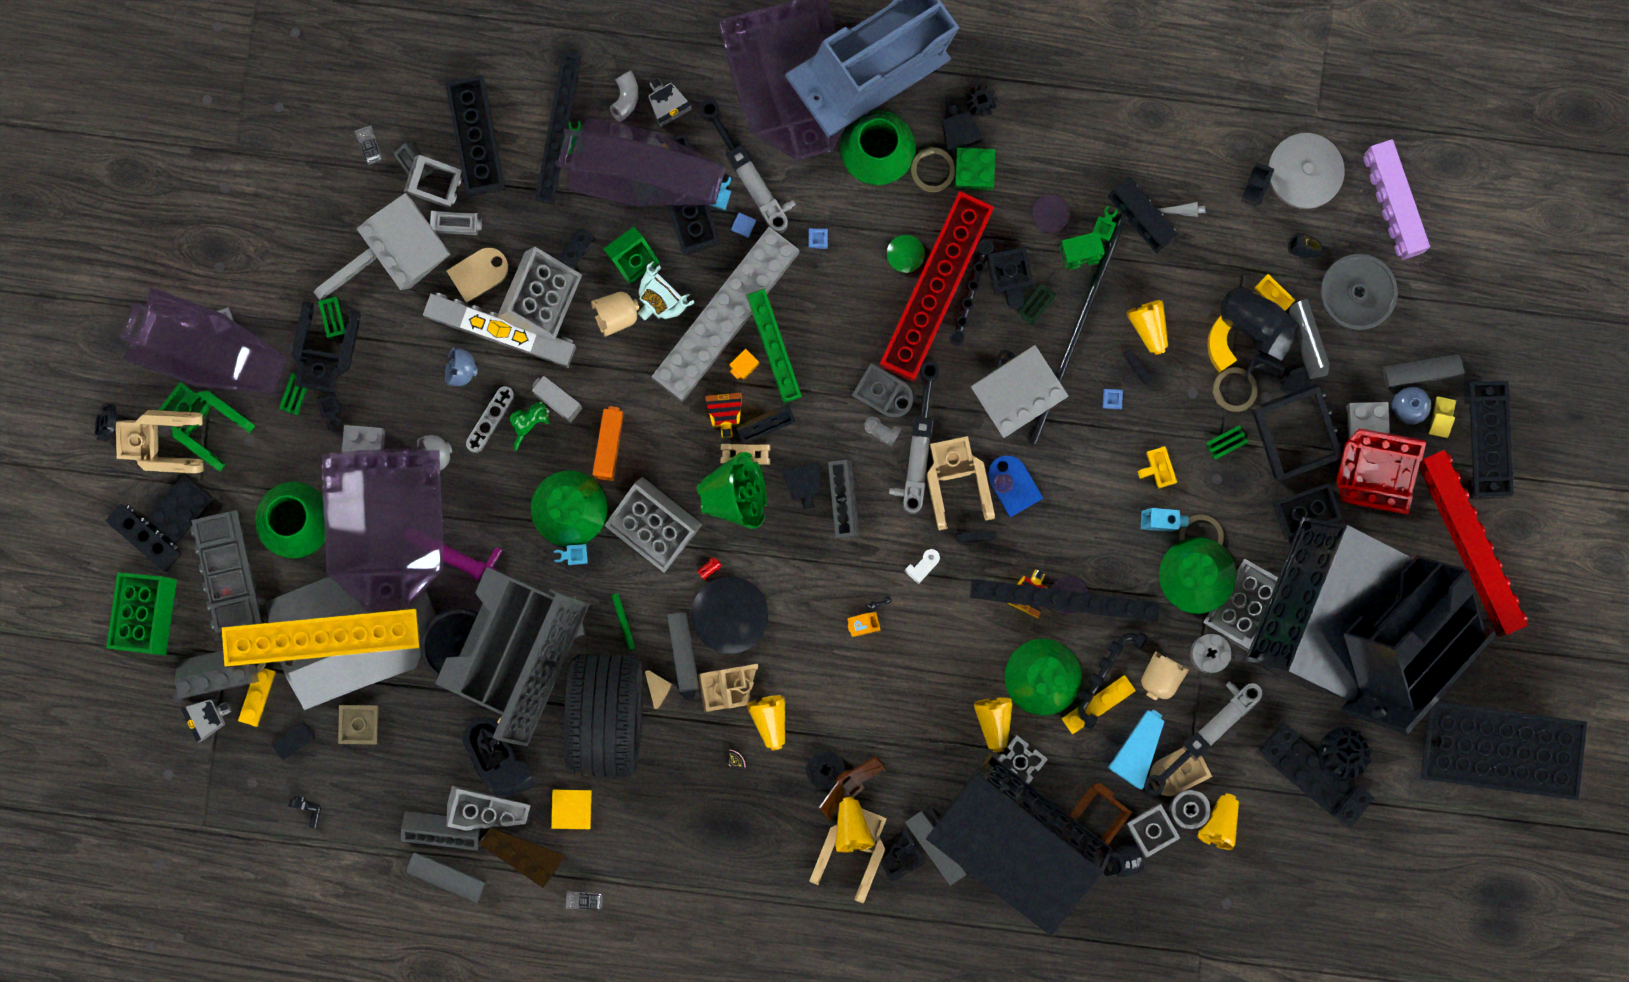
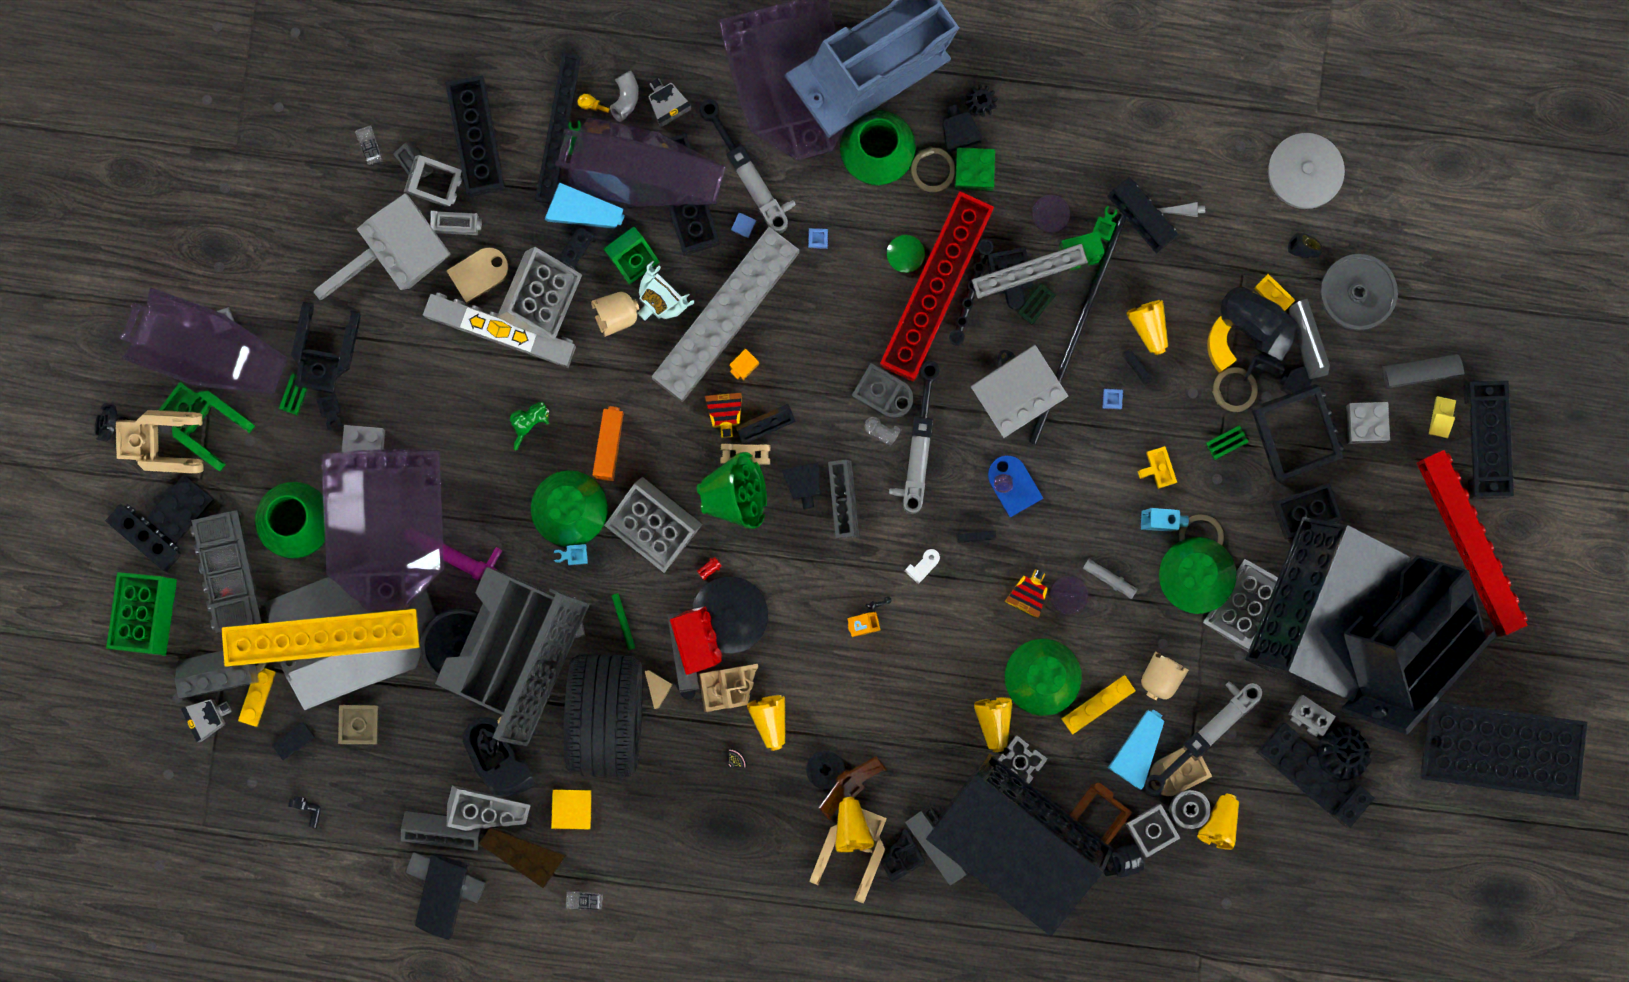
(336, 333): green tile -> none
(434, 442): light grey cylinder -> none
(441, 896): none -> black slope
(460, 368): sand blue cylinder -> none
(493, 421): light grey beam -> none
(556, 398): light grey window -> none
(579, 208): none -> medium azure slope
(587, 102): none -> yellow piece
(696, 640): none -> red slope
(723, 196): medium azure plate -> none
(773, 345): green tile -> none
(951, 461): tan plate -> none
(1029, 271): none -> light grey tile
(1064, 600): black plate -> none
(1105, 665): black bar -> none
(1106, 576): none -> light grey pin
(1200, 649): light grey brick -> none
(1257, 184): black window -> none
(1311, 716): none -> light grey brick
(1379, 470): red wedge -> none
(1396, 200): lavender brick -> none
(1411, 405): sand blue cylinder -> none

